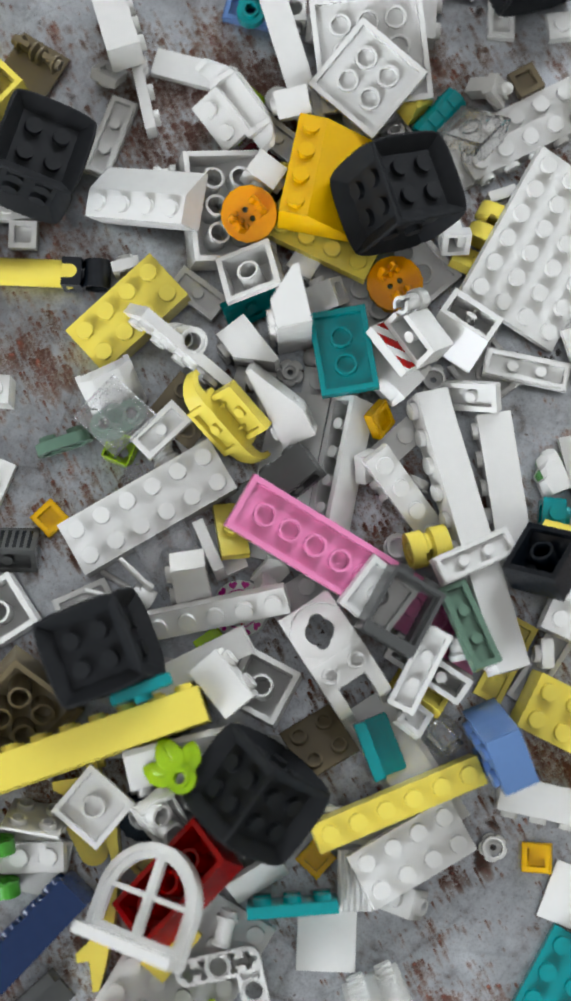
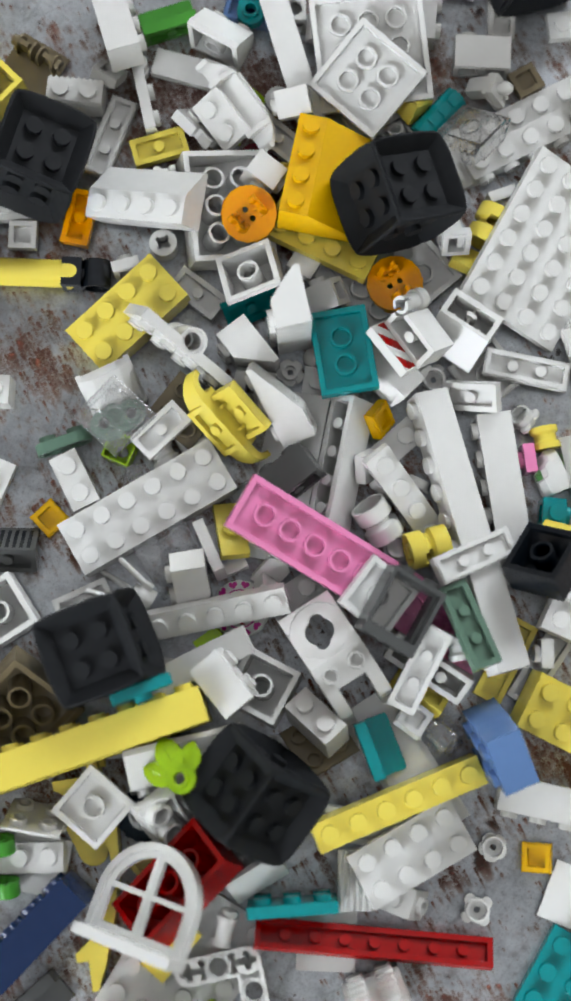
(75, 480): none -> white brick
(77, 227): none -> light orange plate
(83, 95): none -> white brick
(158, 147): none -> light yellow plate
(163, 251): none -> white wheel
(166, 22): none -> bright green panel
(194, 127): none -> white plate
(220, 38): none -> white slope
(314, 861): yellow tile -> none
(317, 722): none -> white brick
(374, 943): none -> red plate
(375, 517): none -> white wheel
(481, 54): none -> white brick
(484, 905): none -> white plate
(524, 418): none -> white plate
(527, 459): none -> bright pink plate
(545, 437): none -> light yellow wheel

